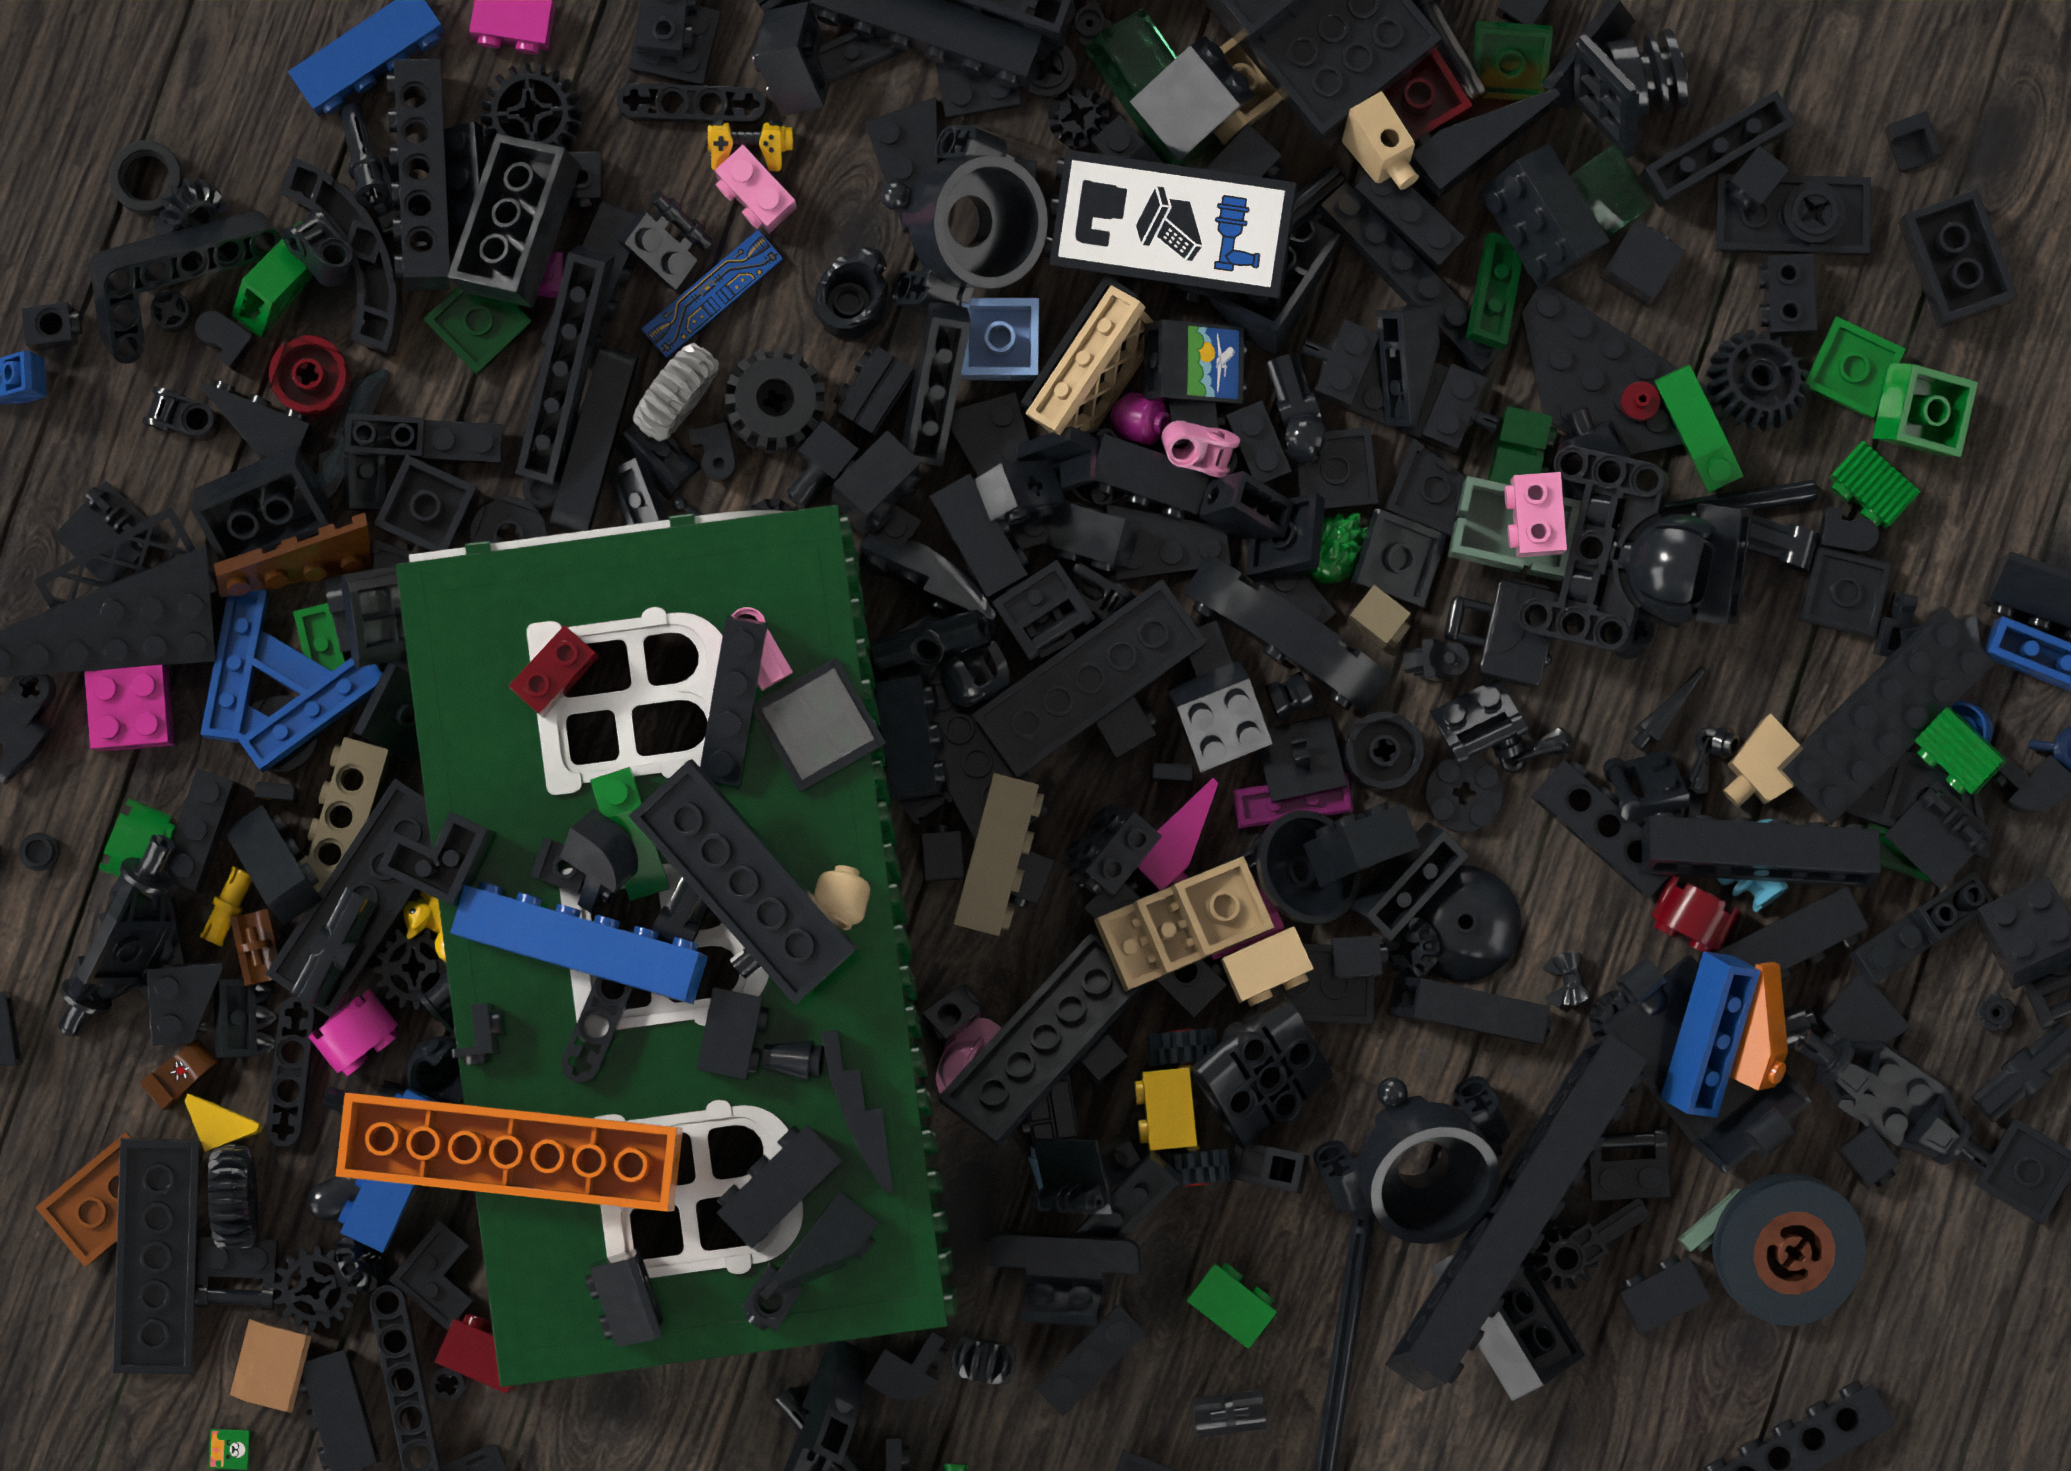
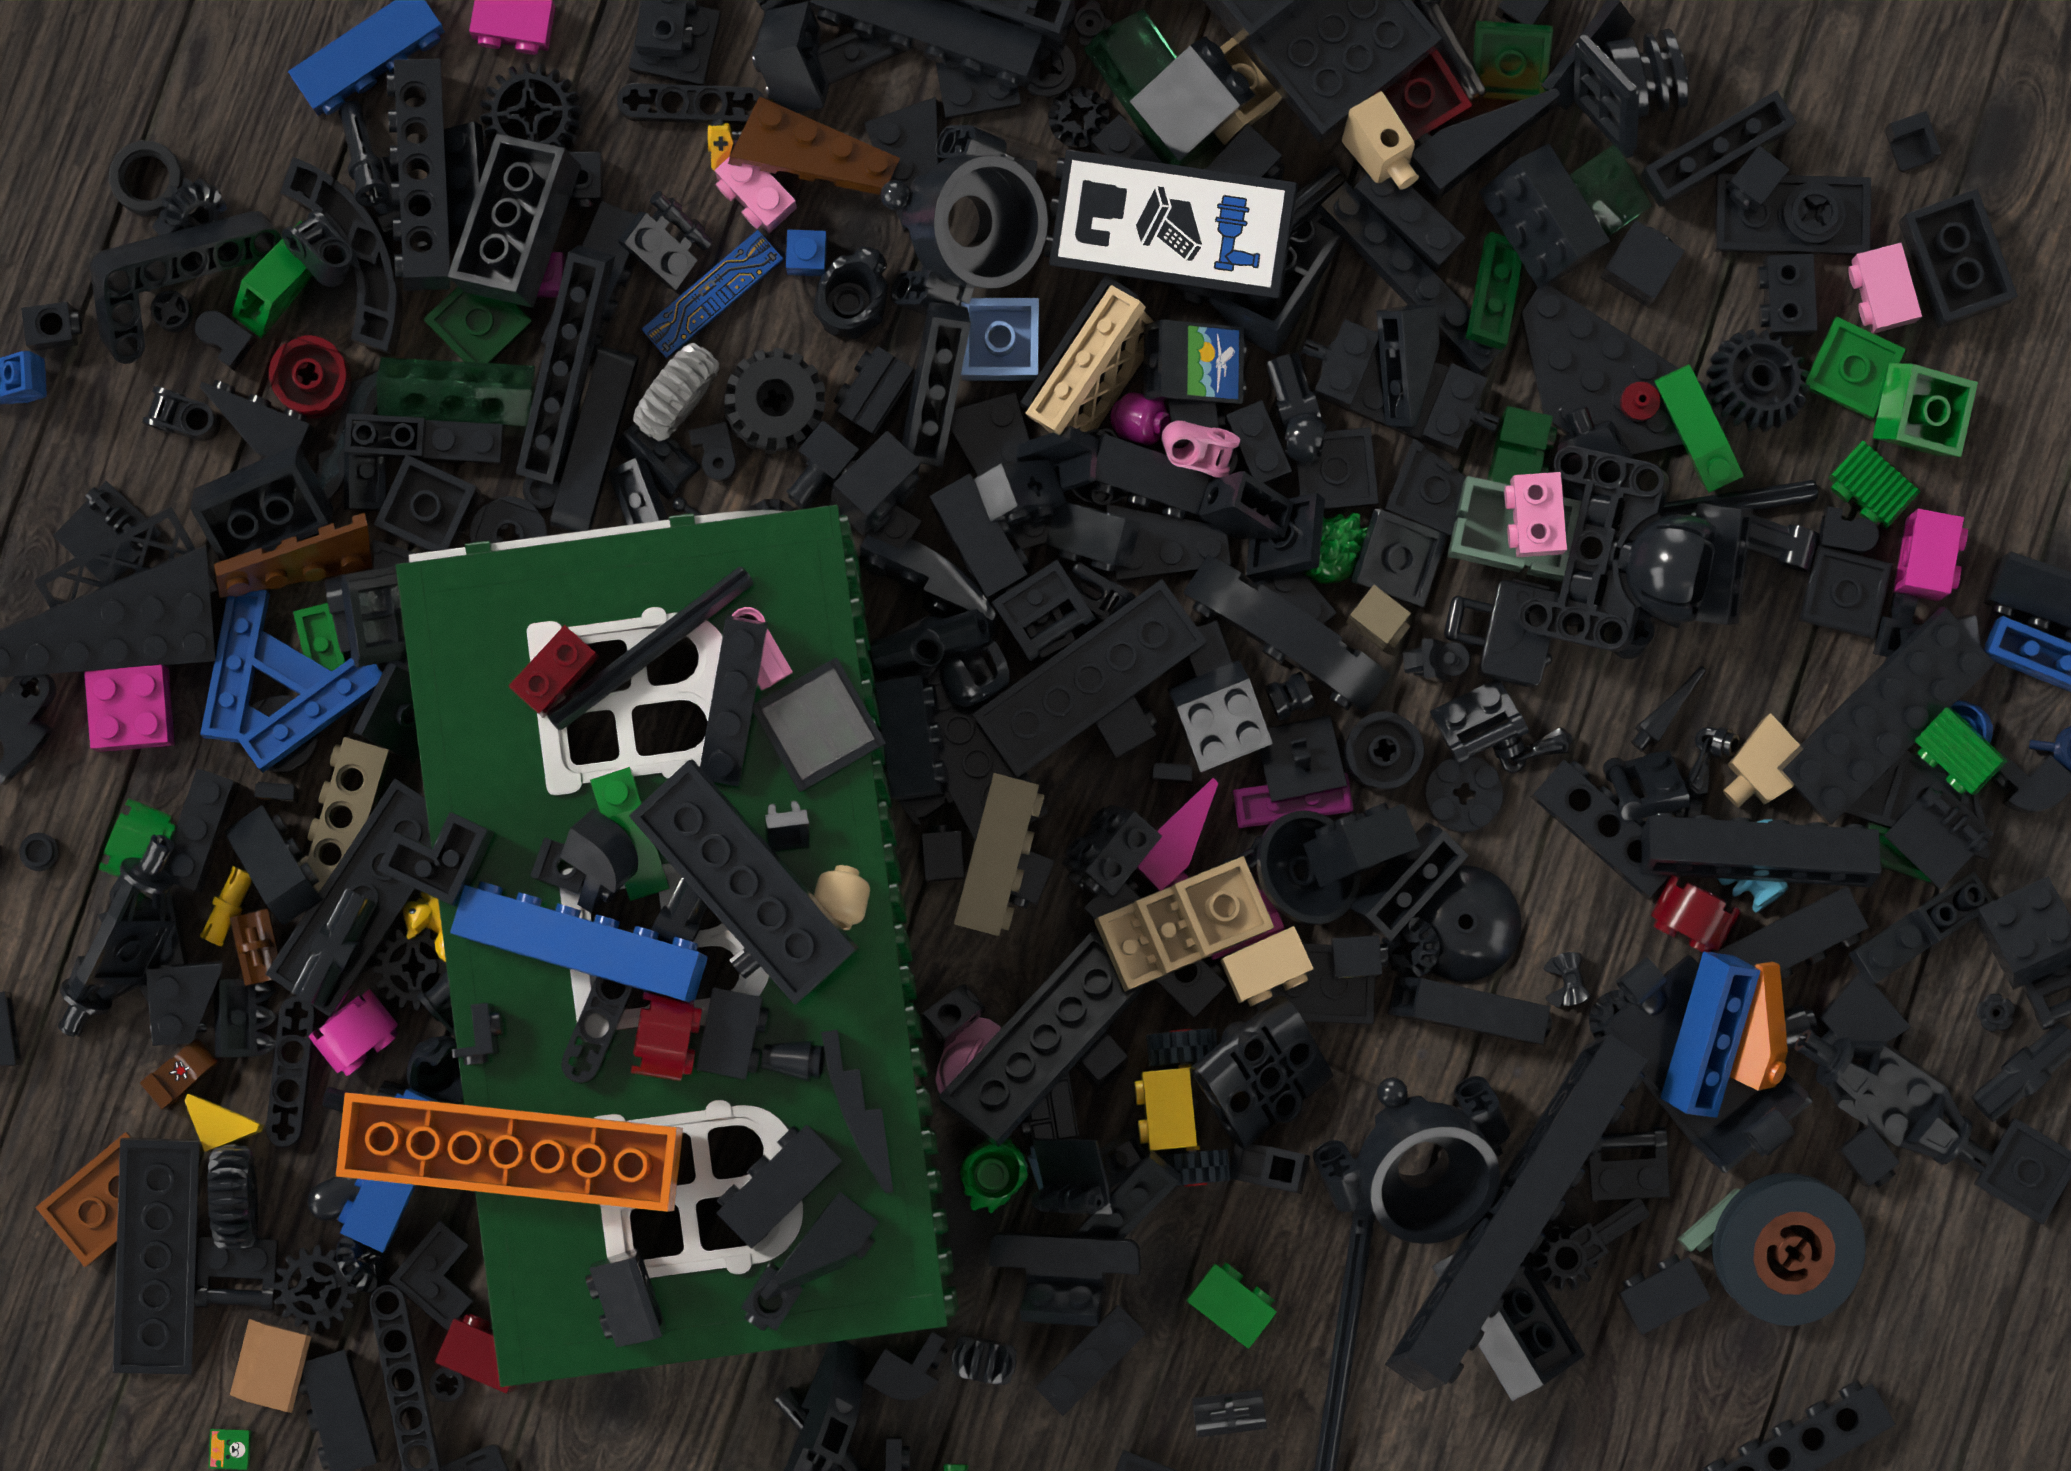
(455, 391): none -> clear green brick
(650, 648): none -> black axle
(664, 1037): none -> dark red brick
(787, 829): none -> black tile
(798, 145): none -> reddish brown wing
(806, 252): none -> blue brick
(992, 1173): none -> green hair
(1884, 288): none -> bright pink brick
(1930, 555): none -> dark pink brick

